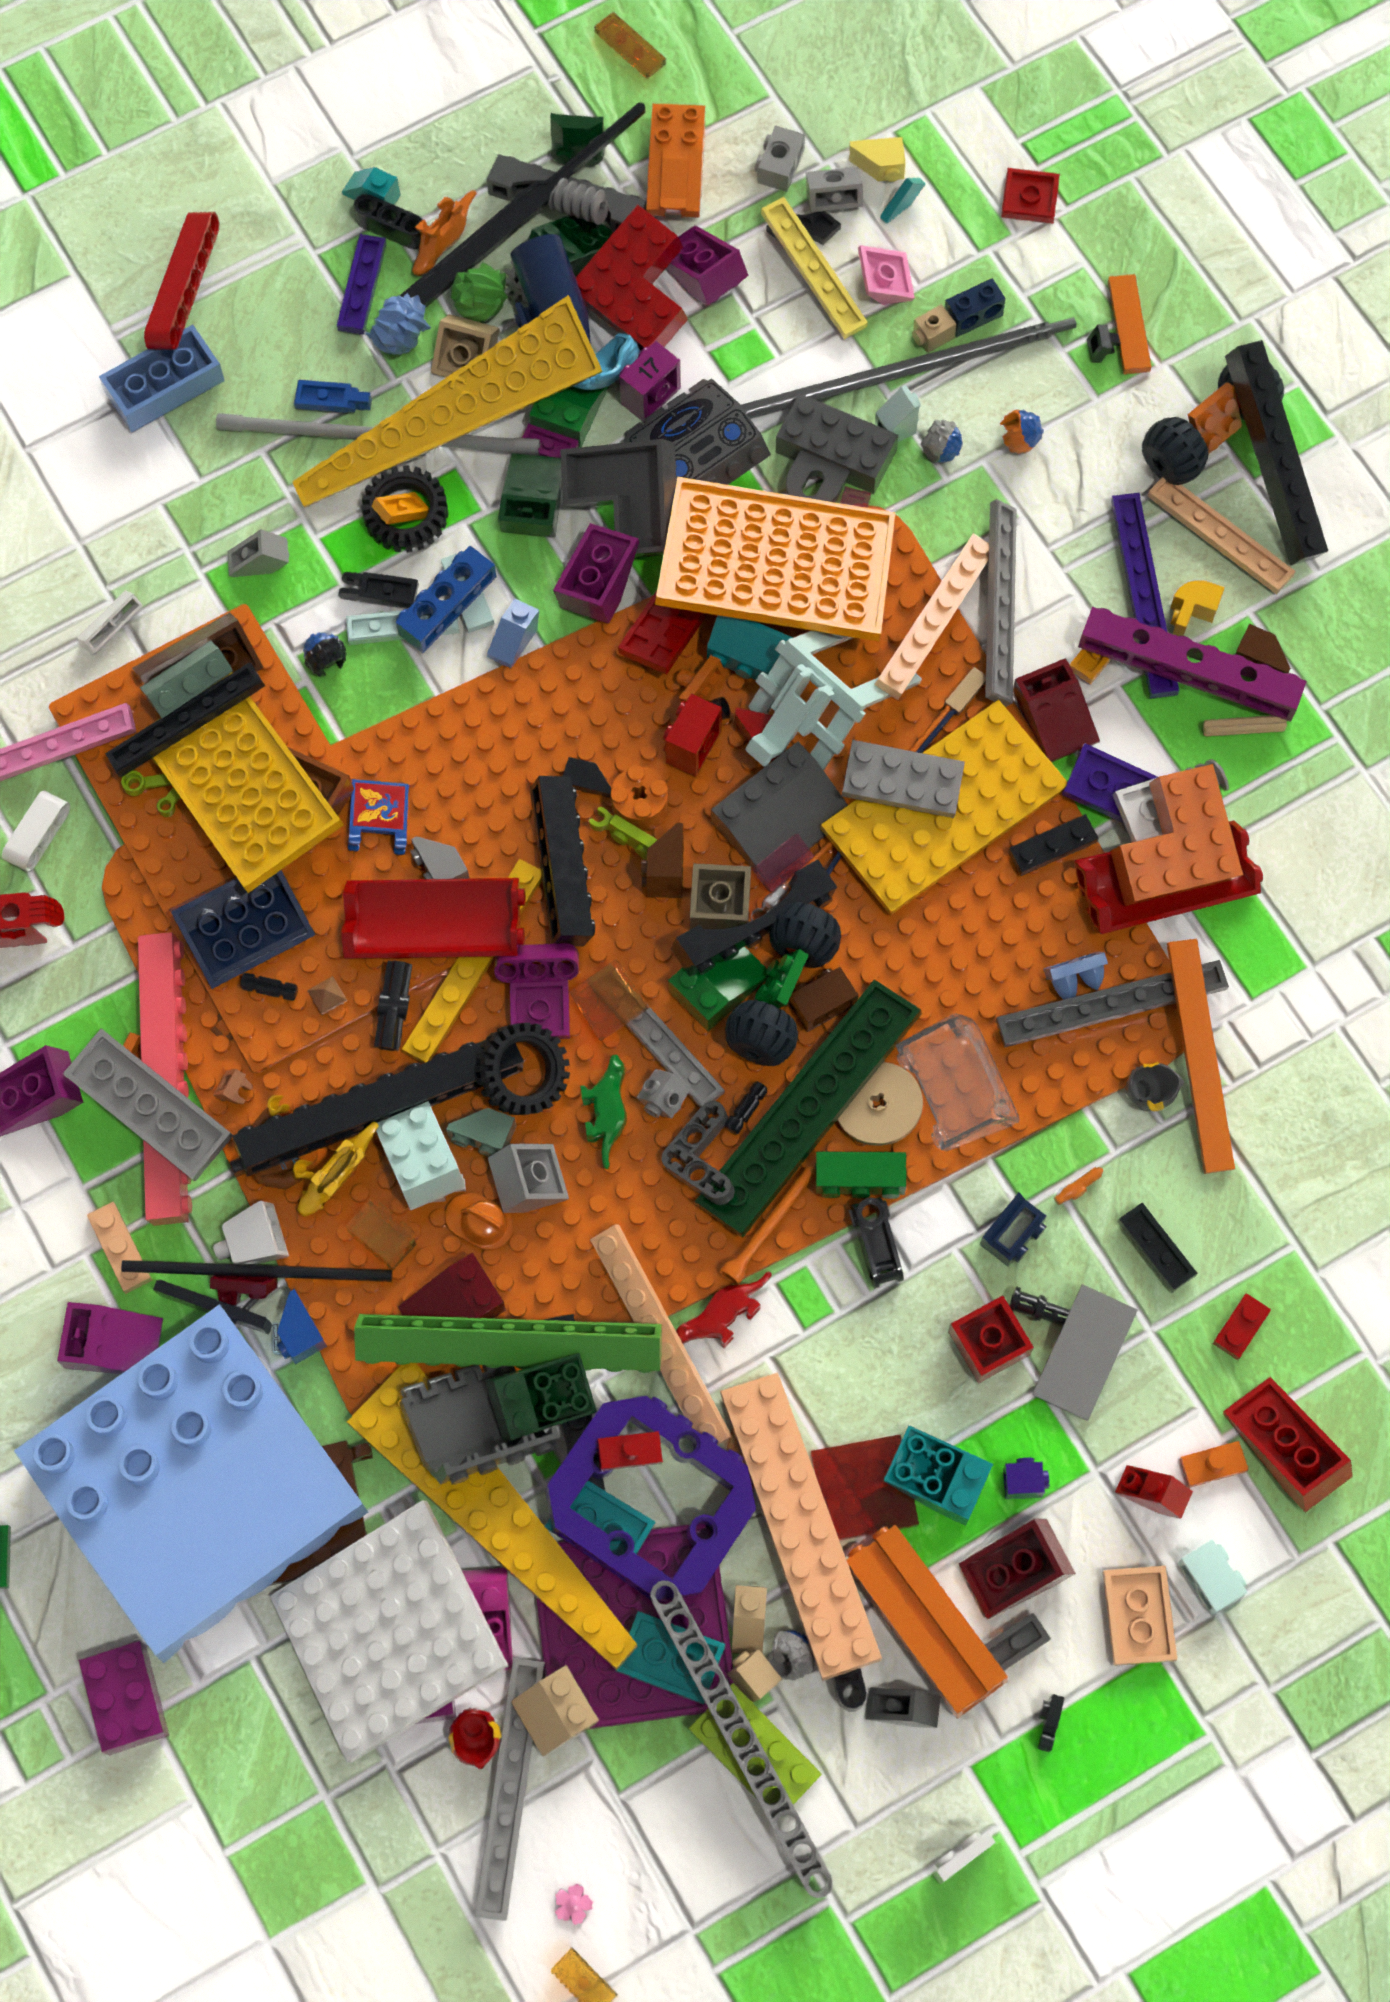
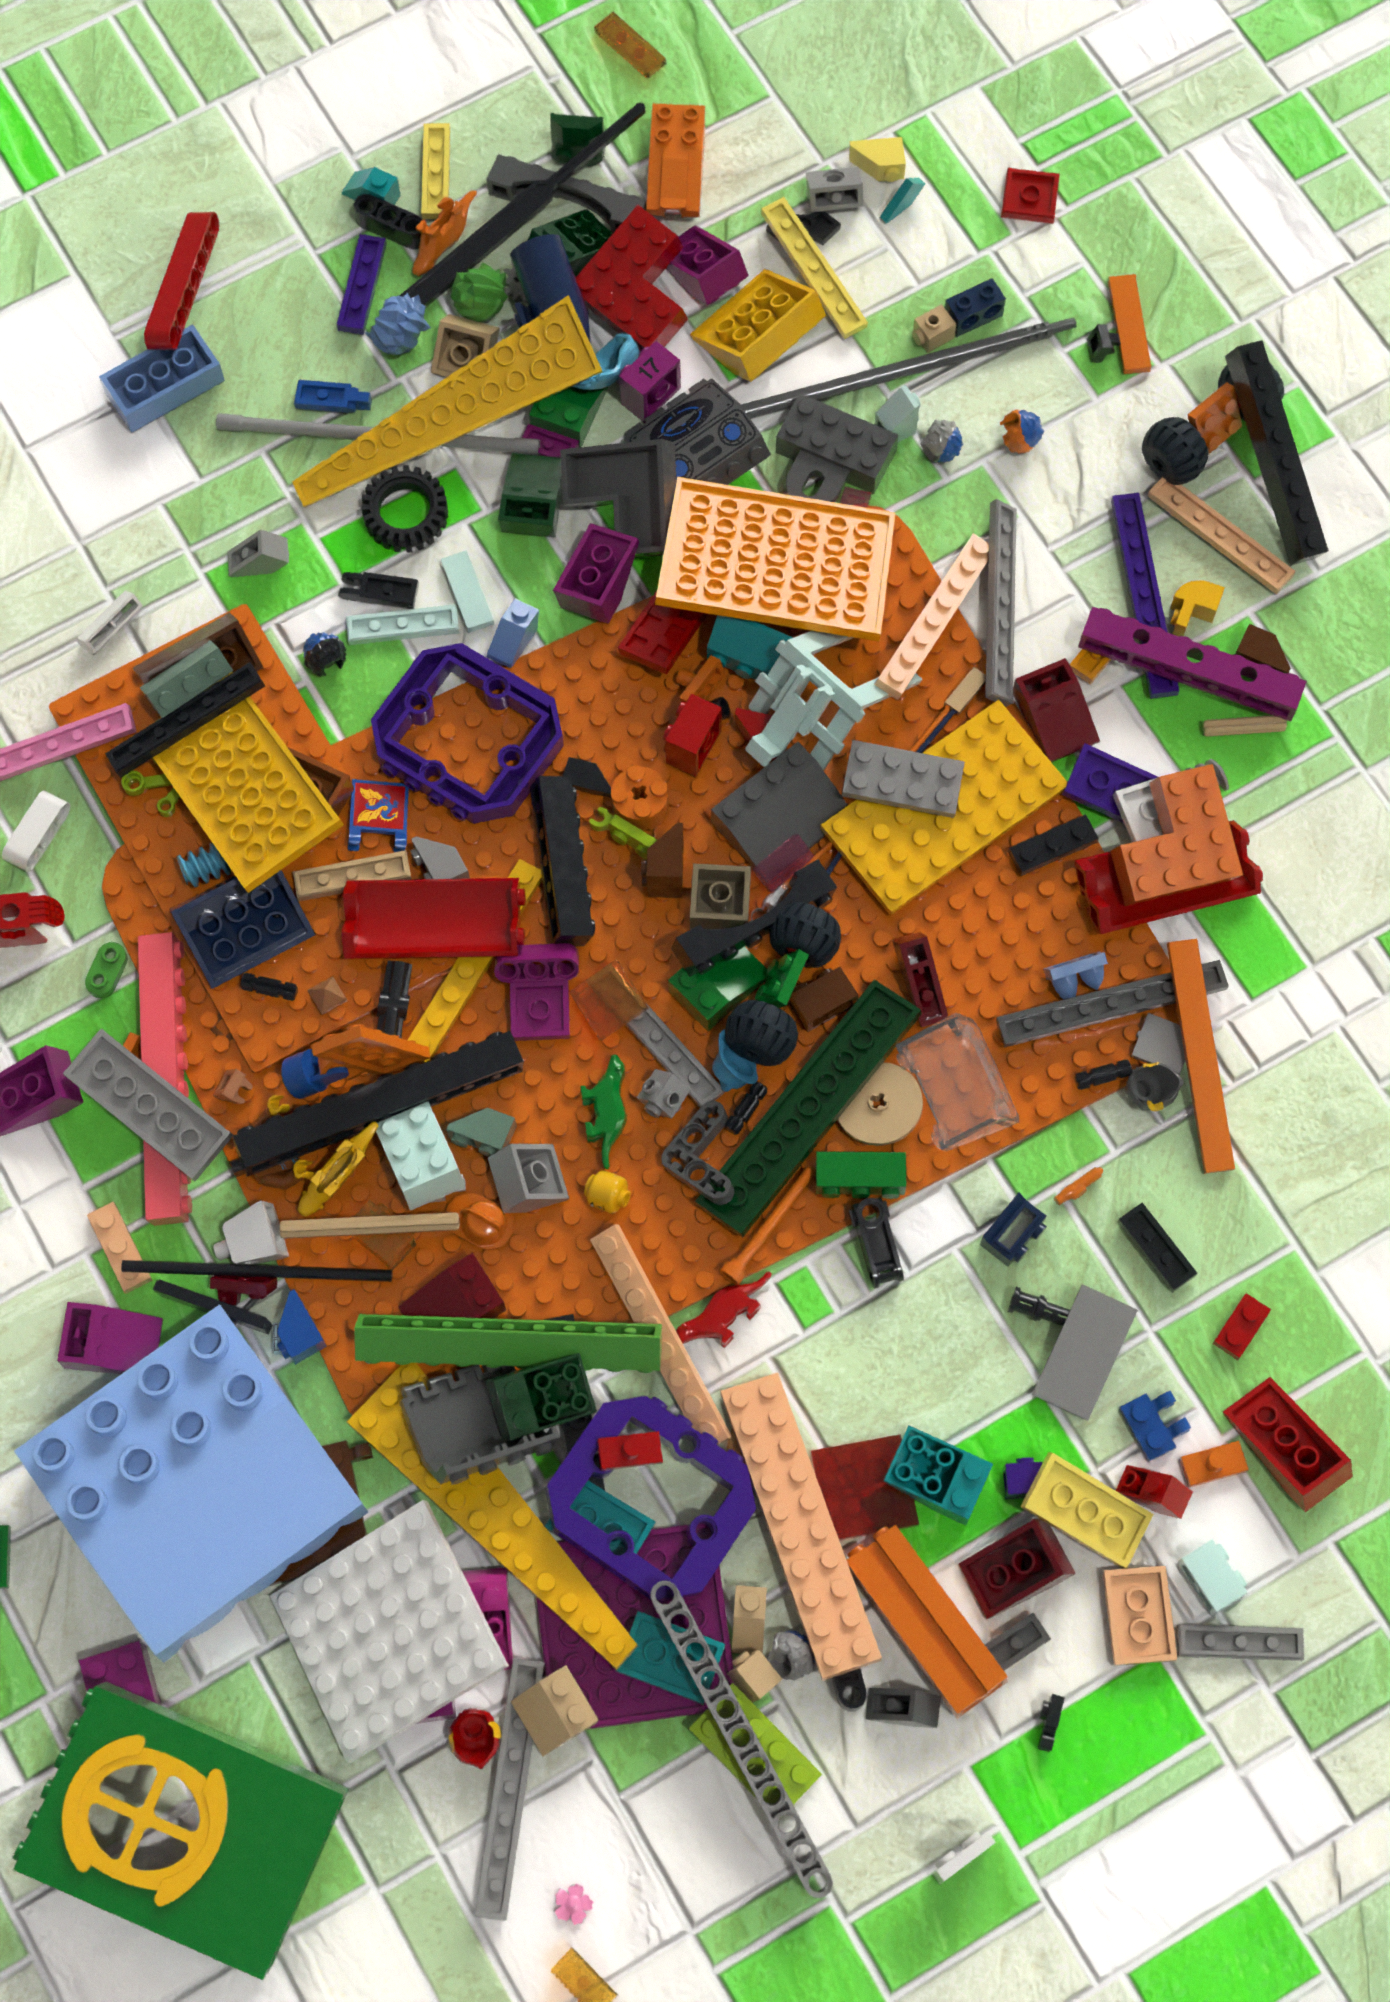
(106, 968): none -> bright green plate
(202, 865): none -> medium azure piece
(243, 1863): none -> green panel
(332, 878): none -> tan tile
(347, 1057): none -> orange plate
(369, 1225): none -> tan axle
(400, 508): light orange plate -> none
(419, 687): none -> dark purple panel
(435, 167): none -> light yellow plate
(443, 613): blue brick -> none
(554, 1069): black tyre -> none
(579, 201): light grey piece -> none
(607, 1191): none -> yellow head
(731, 1068): none -> dark azure piece
(759, 323): none -> yellow slope
(780, 171): light grey brick -> none
(886, 275): bright pink slope -> none
(921, 977): none -> dark red slope
(990, 1339): red brick -> none
(1087, 1510): none -> light yellow plate
(1103, 1074): none -> black axle
(1148, 1427): none -> blue plate
(1160, 1042): none -> light grey piece
(1240, 1642): none -> light grey tile

